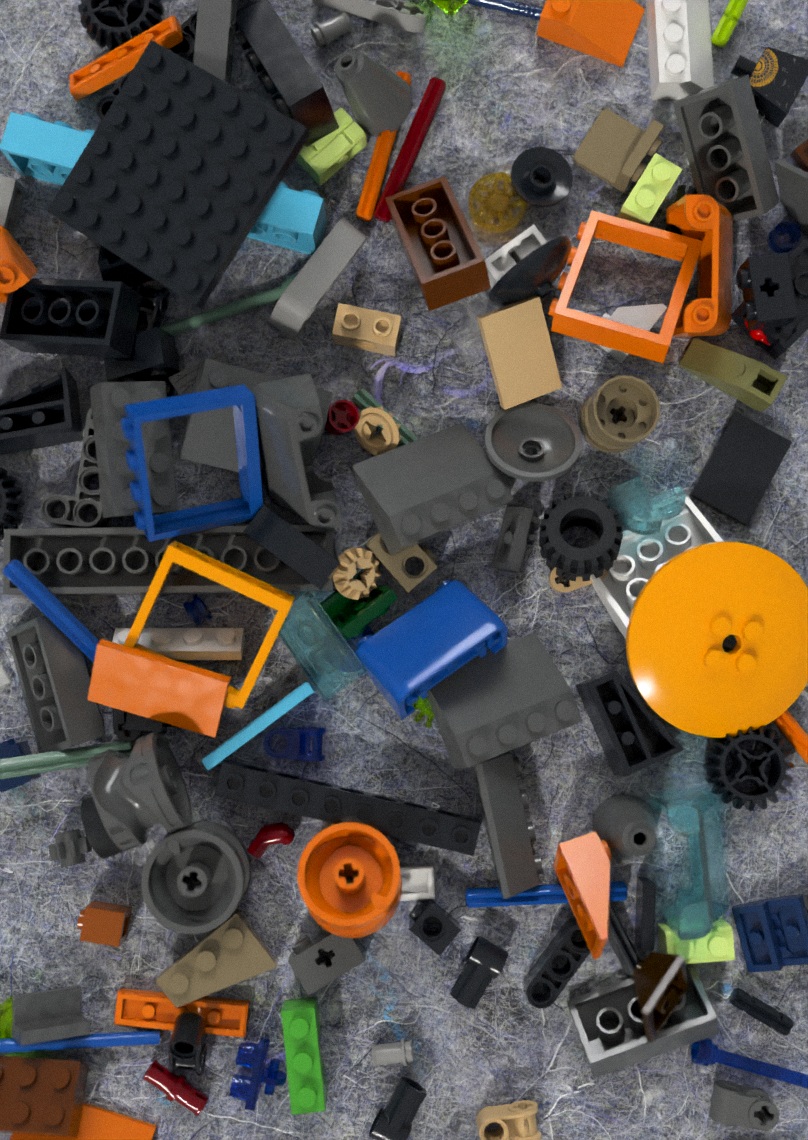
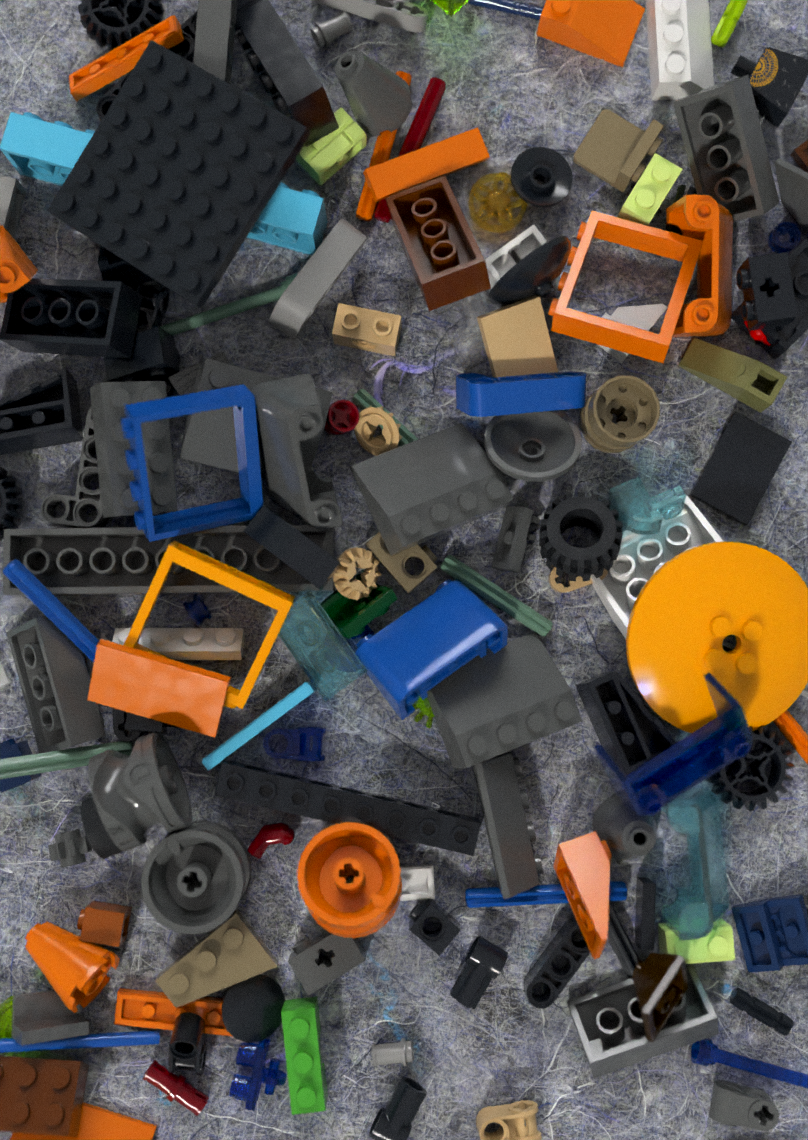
(71, 966): none -> orange cone
(253, 1008): none -> black dish
(426, 164): none -> orange tile
(496, 595): none -> sand green axle
(519, 394): none -> blue beam
(687, 761): none -> clear blue windscreen

